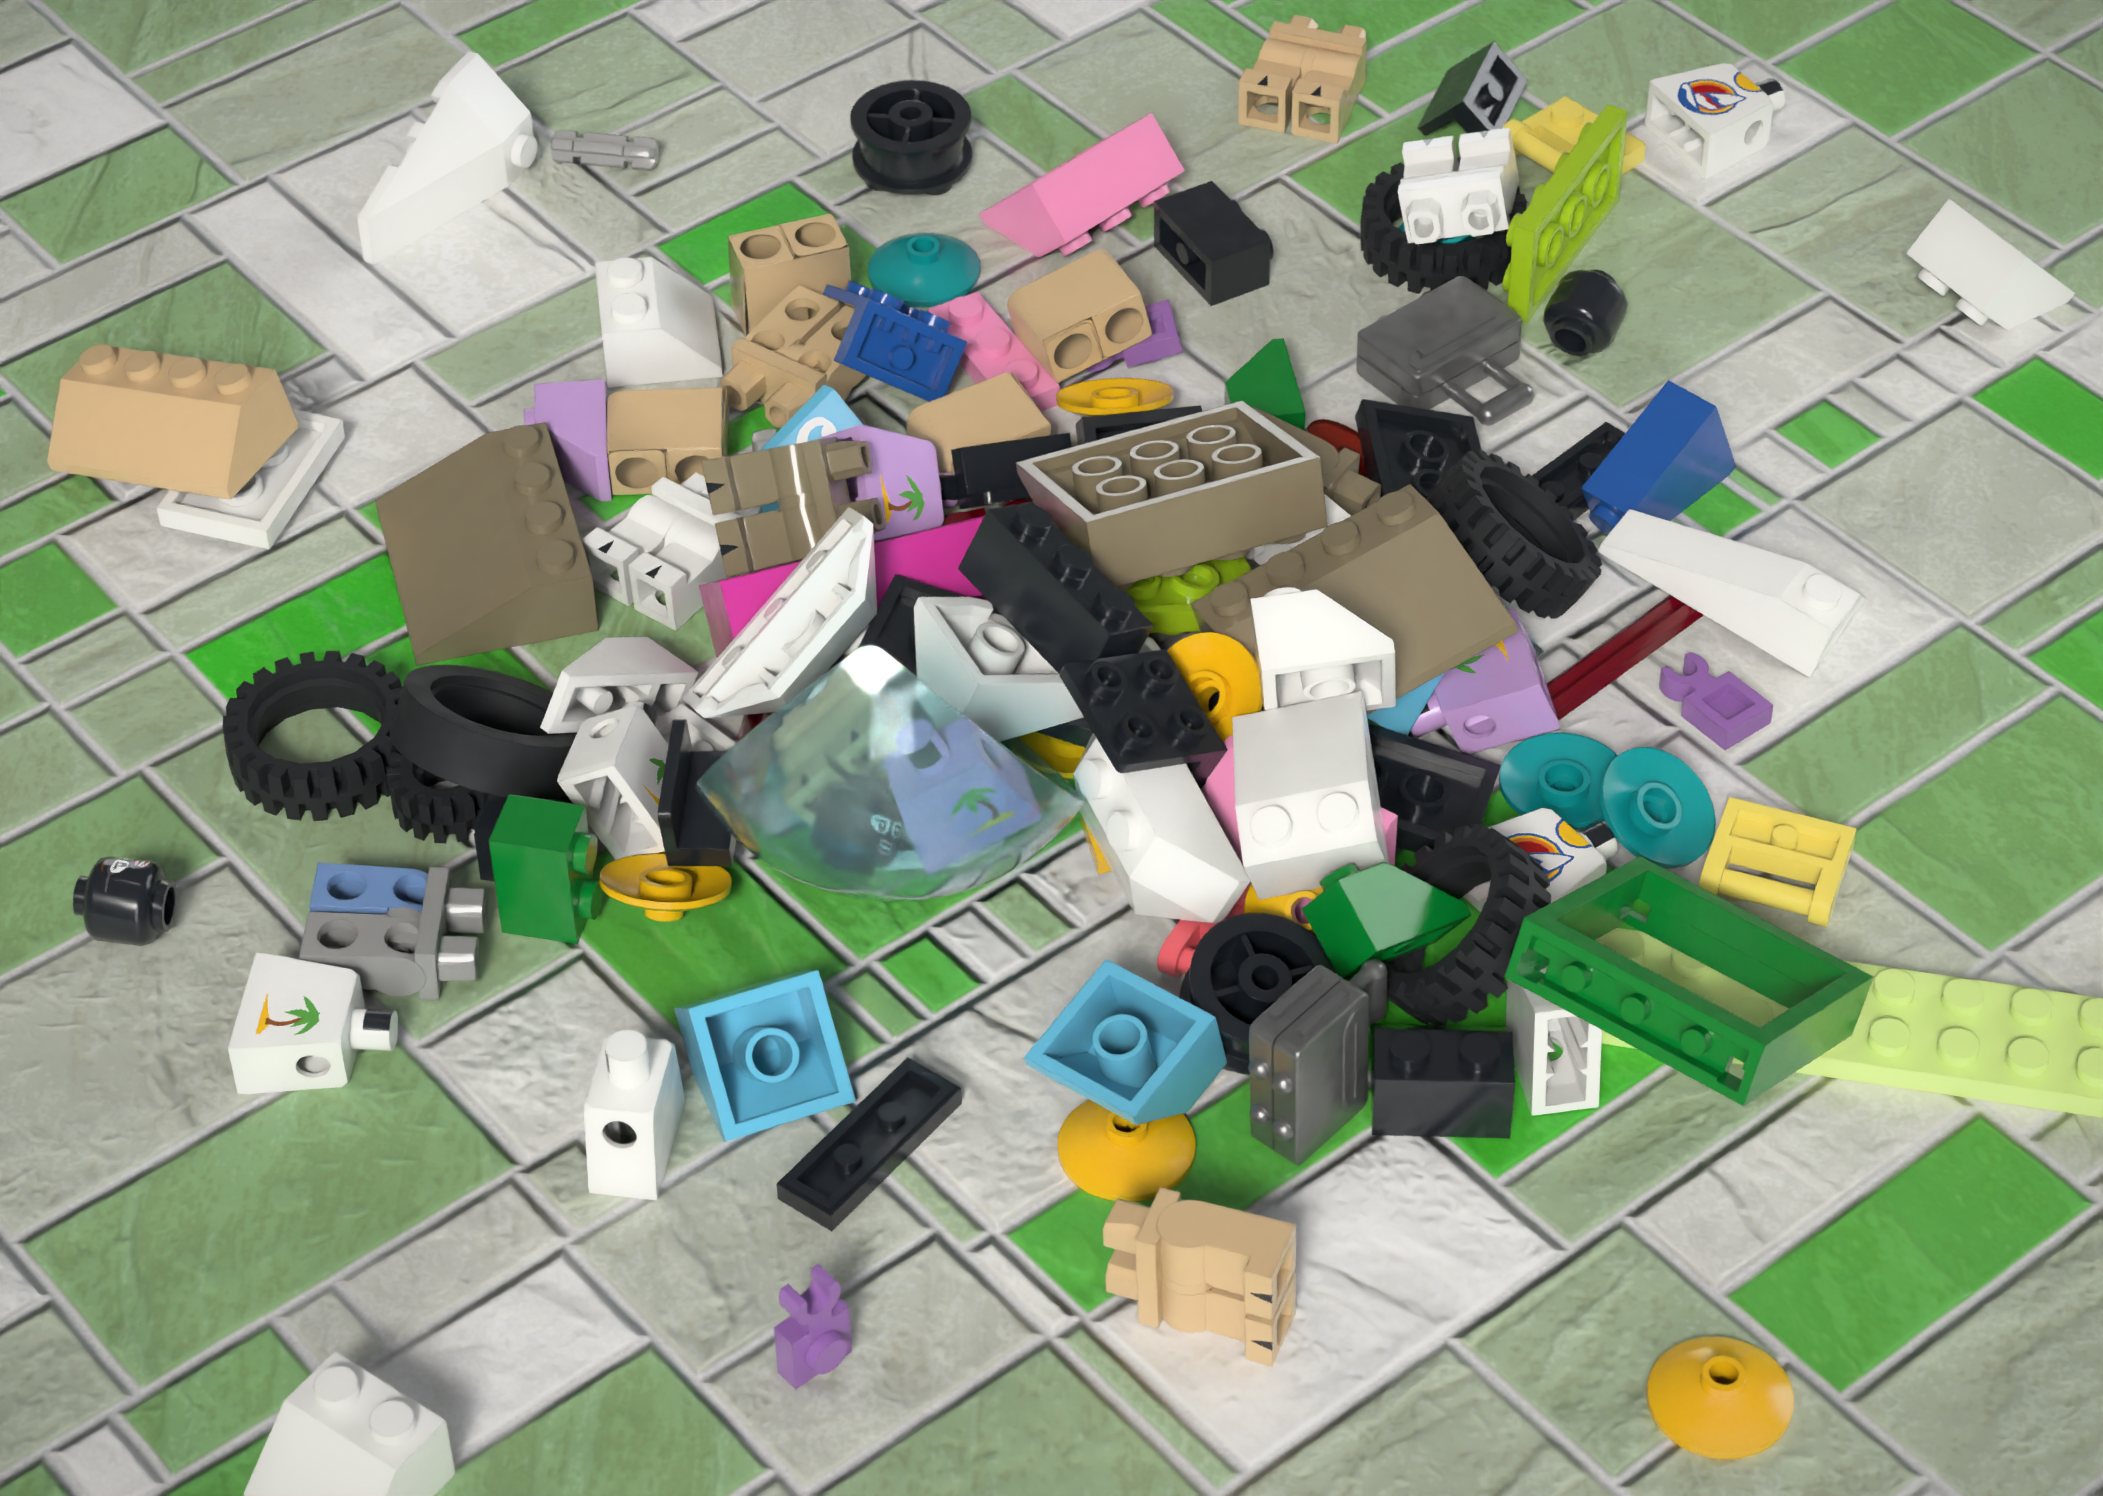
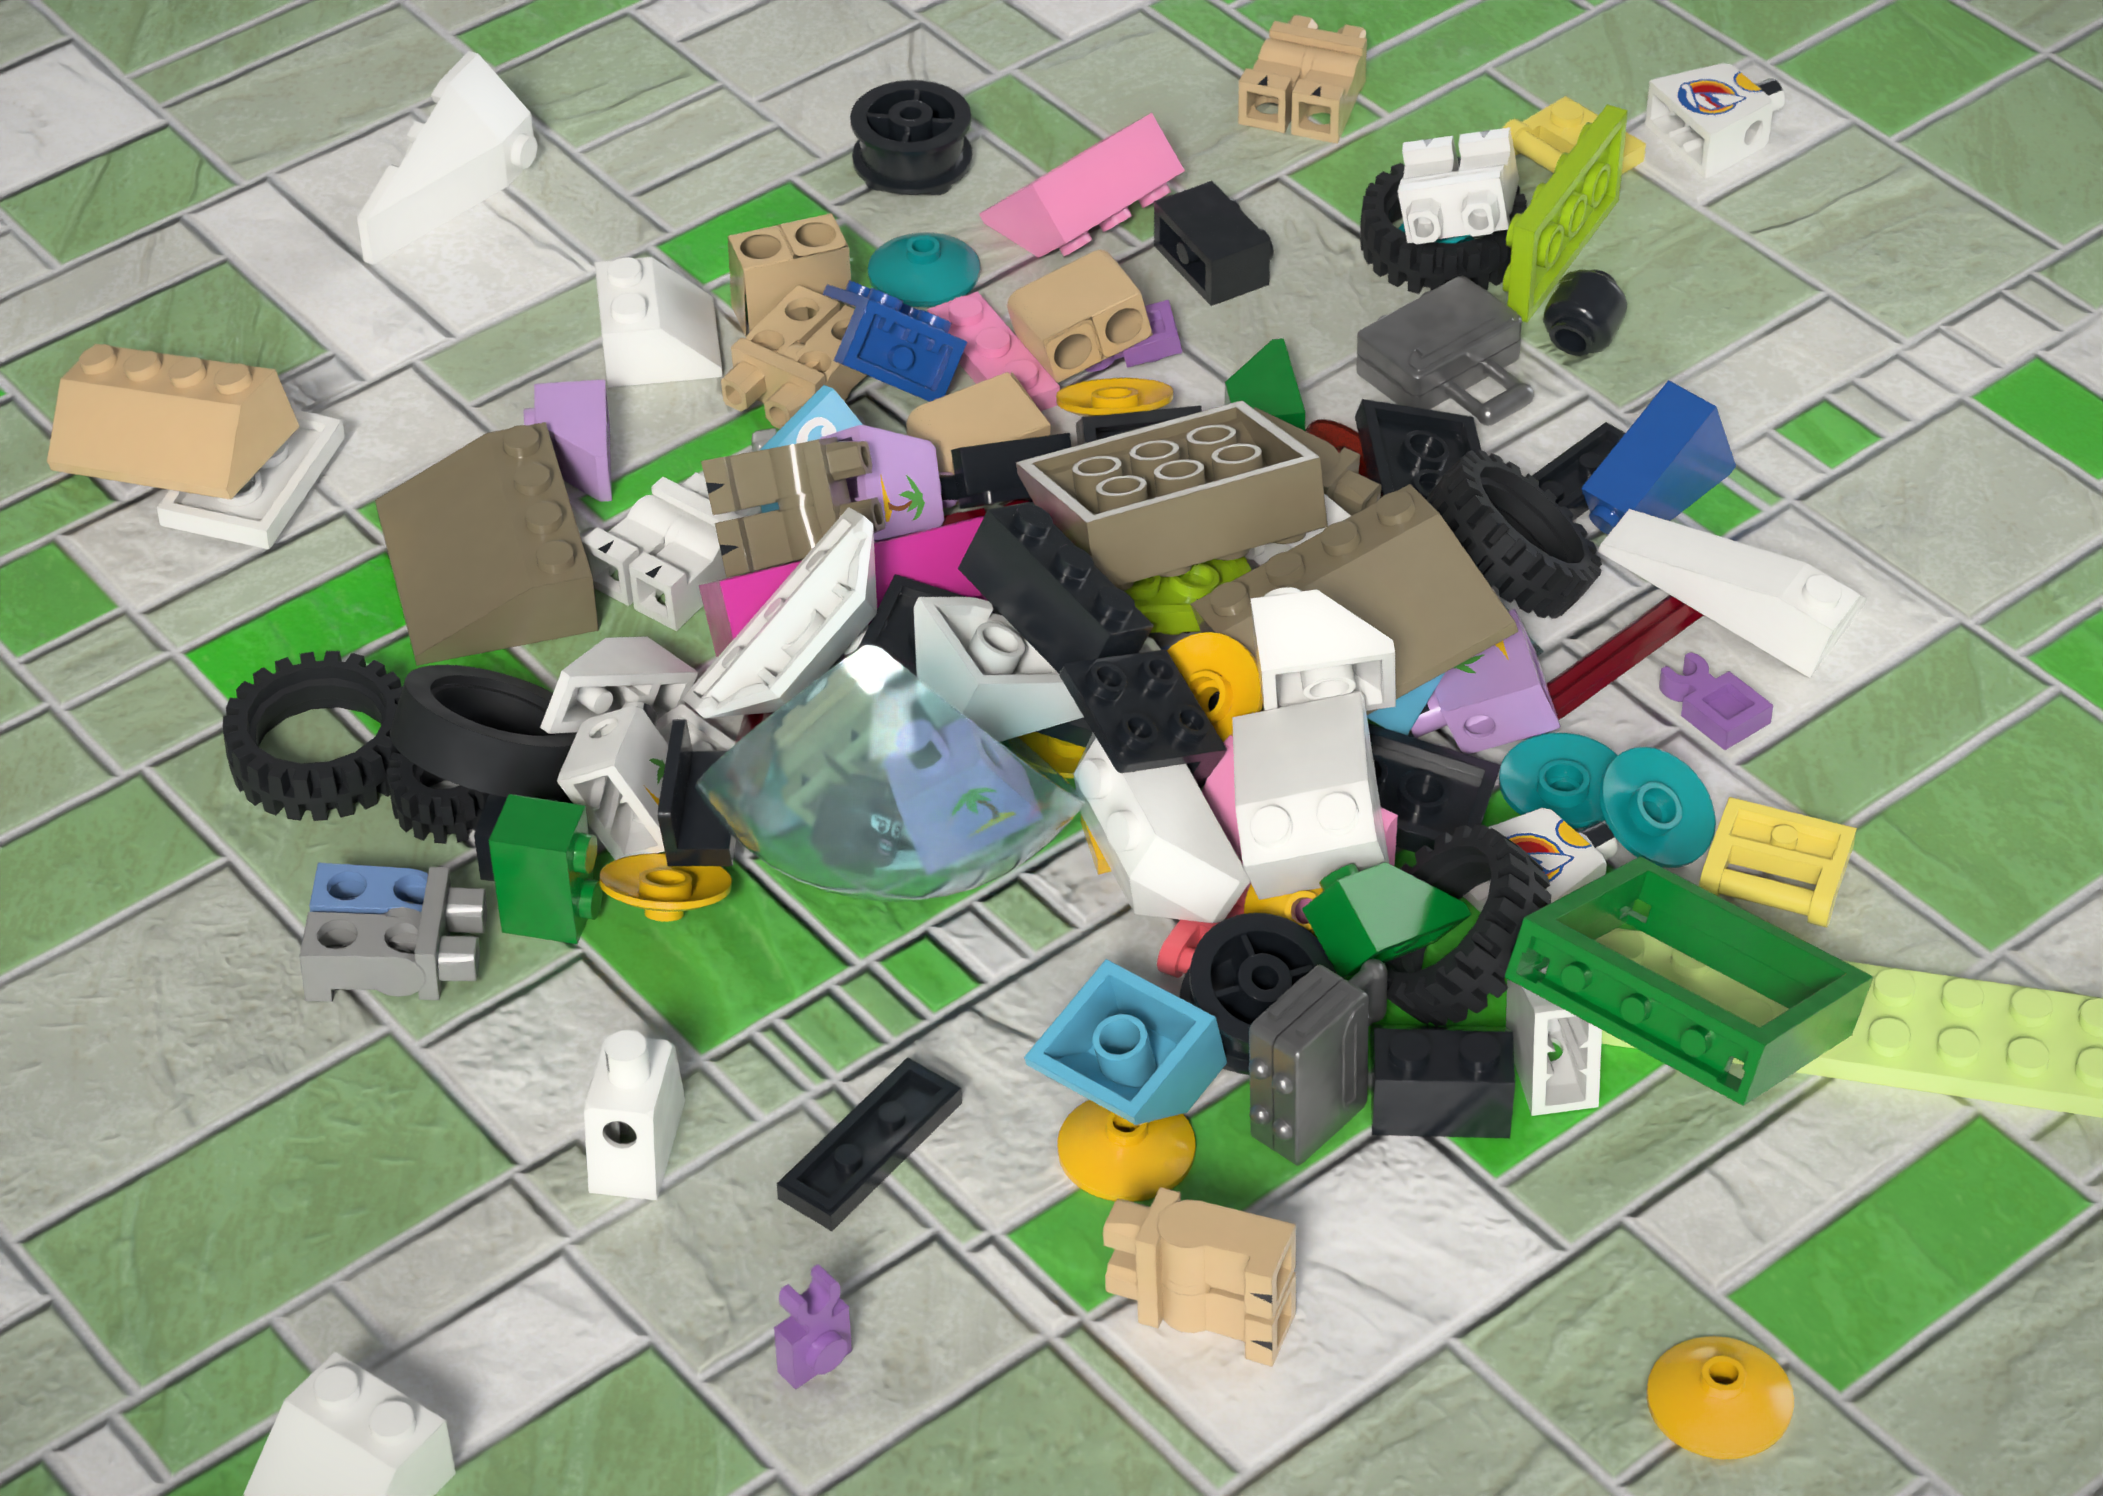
(125, 900): black head -> none
(303, 1026): white torso -> none
(604, 150): light grey axle -> none
(663, 435): tan piece -> none
(765, 1053): medium azure slope -> none
(1476, 93): panel -> none
(1984, 270): white slope -> none

